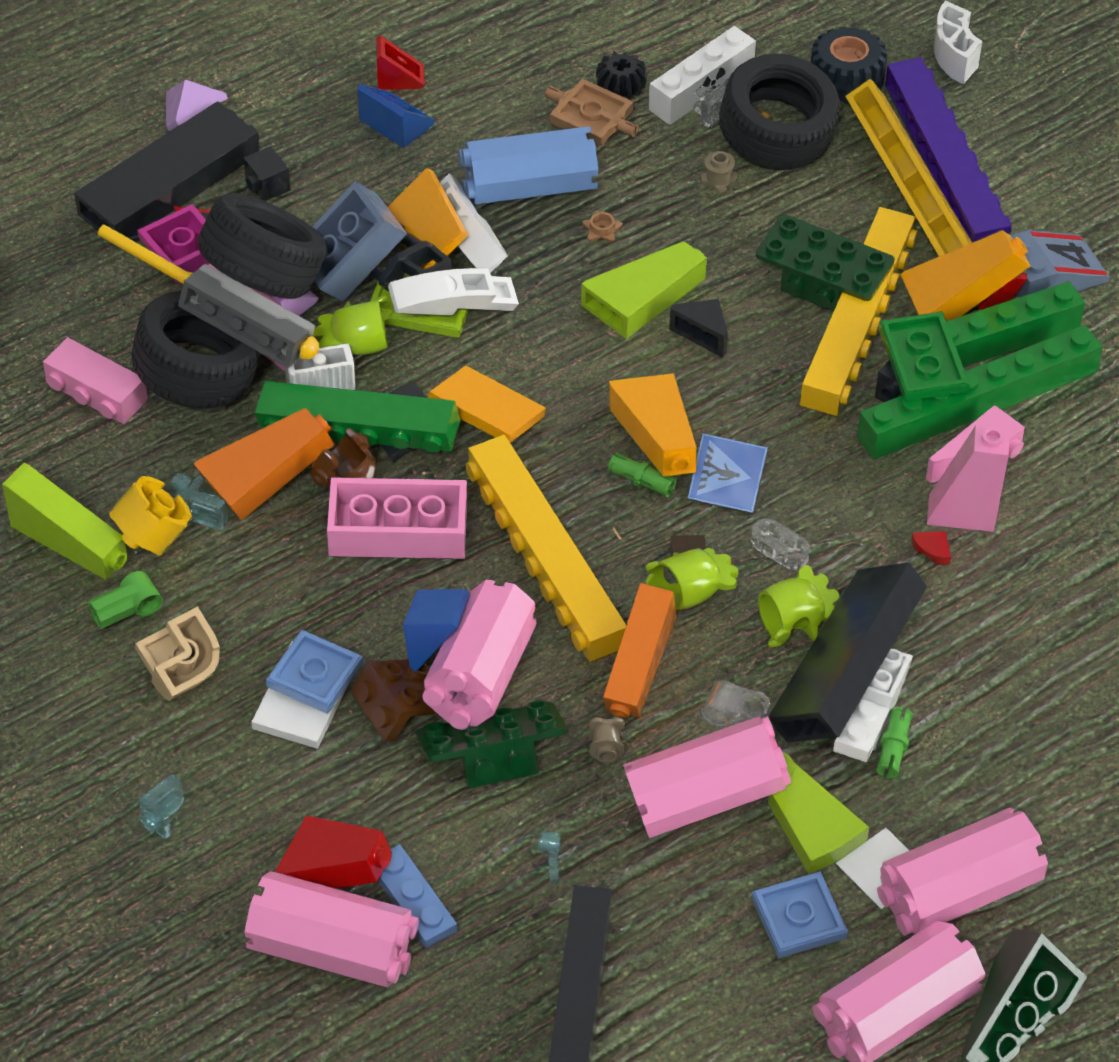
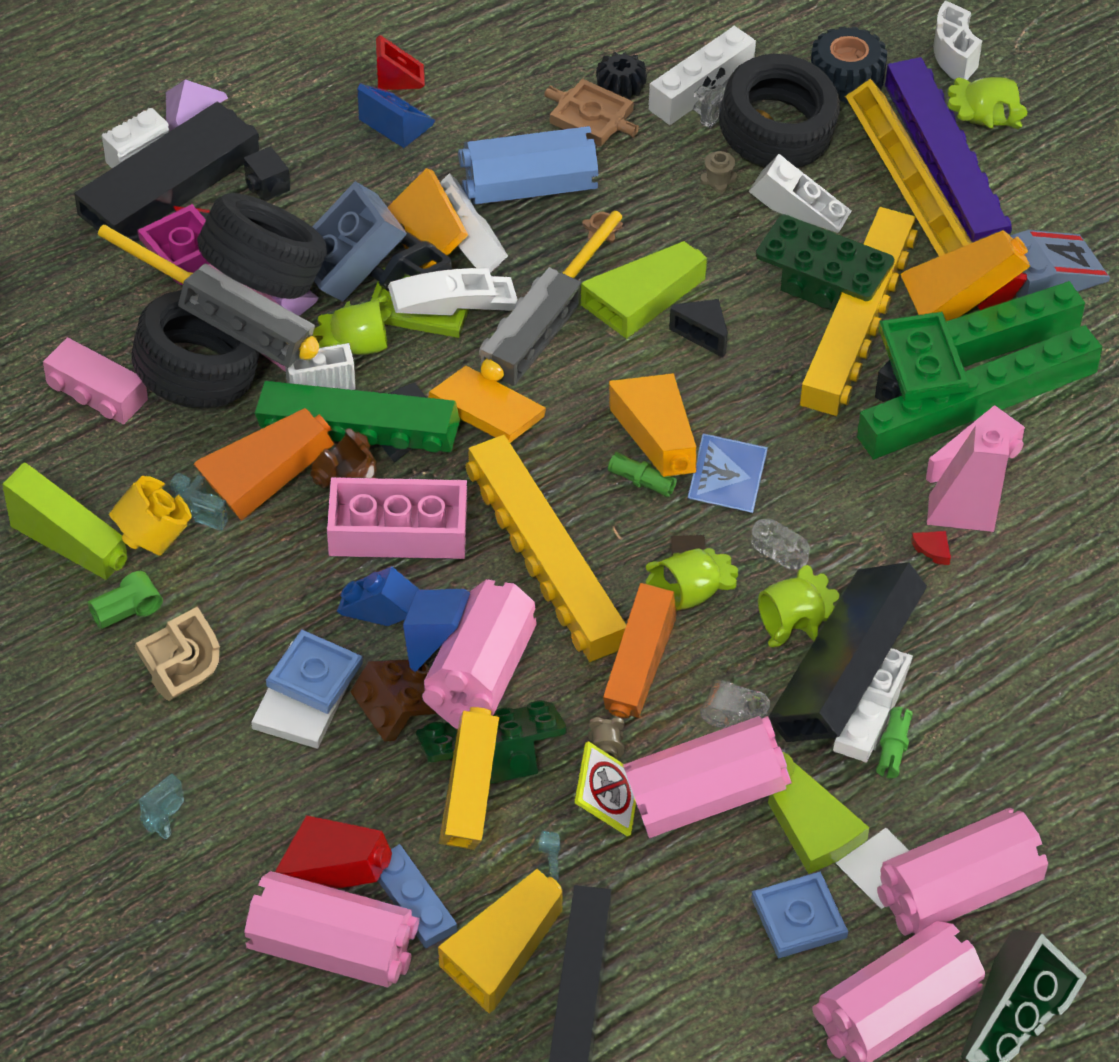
(133, 136): none -> white brick
(378, 598): none -> blue slope
(469, 779): none -> yellow slope
(501, 939): none -> yellow slope
(539, 315): none -> piece
(605, 789): none -> piece
(795, 194): none -> white slope
(984, 99): none -> lime piece

